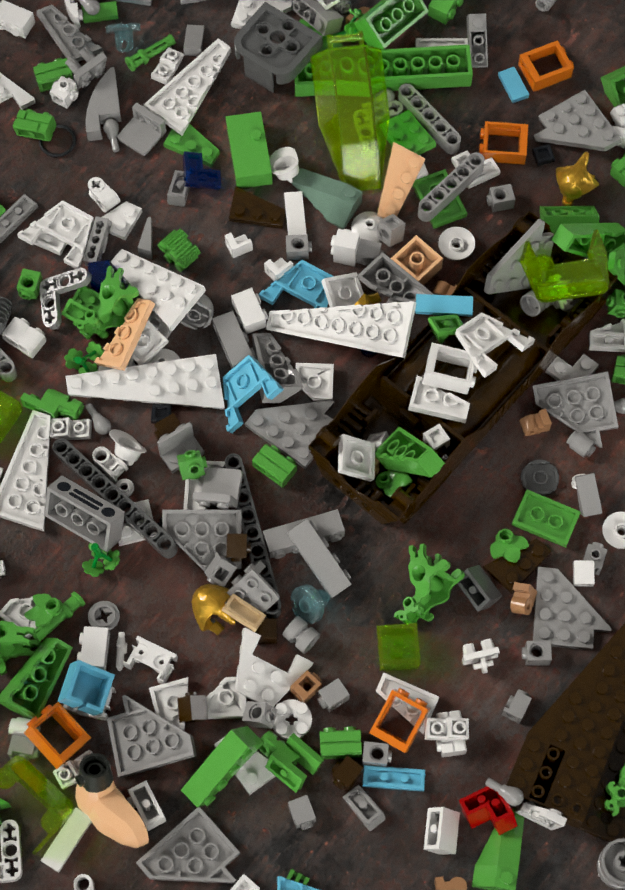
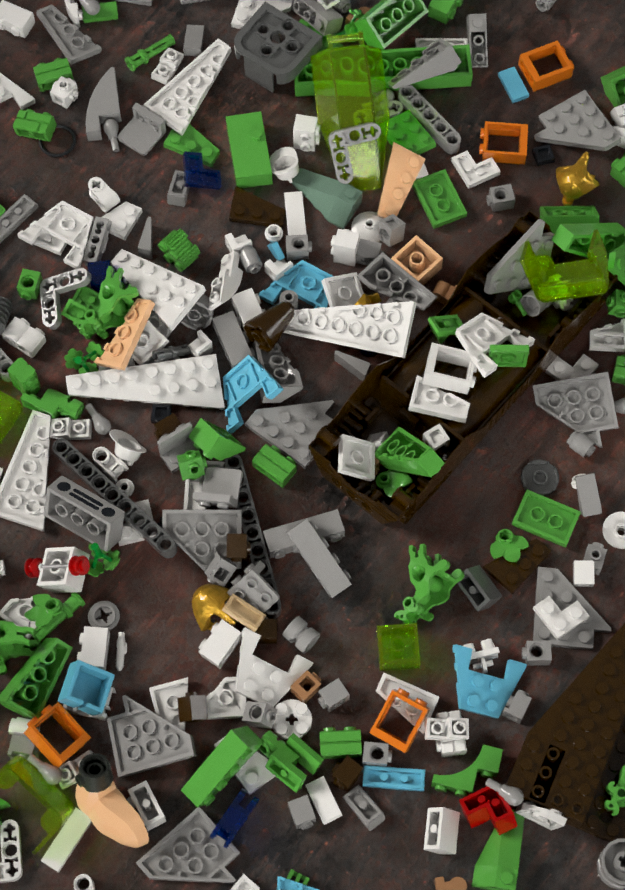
(24, 377): none -> bright green brick
(50, 773): none -> light grey piece
(60, 570): none -> white brick
(93, 68): light grey plate -> none
(123, 32): clear light blue tile -> none
(152, 656): white piece -> none
(170, 353): none -> dark grey pin
(201, 346): none -> white panel
(214, 441): none -> bright green slope
(220, 643): none -> white brick
(228, 281): none -> white slope
(234, 819): none -> clear blue piece
(250, 259): none -> light grey brick
(269, 325): none -> dark brown cone
(273, 229): none -> white plate
(276, 250): none -> medium azure tile
(291, 297): none -> light grey brick
(306, 133): none -> white brick
(309, 603): clear light blue tile -> none
(317, 380): white plate -> none
(323, 800): none -> white slope
(346, 141): none -> light grey beam
(354, 365): none -> light grey slope
(436, 60): none -> light grey wedge
(444, 305): medium azure tile -> none
(448, 194): light grey beam -> none
(456, 236): white dish -> none
(463, 782): none -> bright green arch
(482, 692): none -> medium azure wing
(509, 355): none -> bright green plate
(514, 298): none -> bright green hand
(523, 598): medium nougat leg -> none
(536, 423): medium nougat leg -> none
(560, 621): none -> white plate

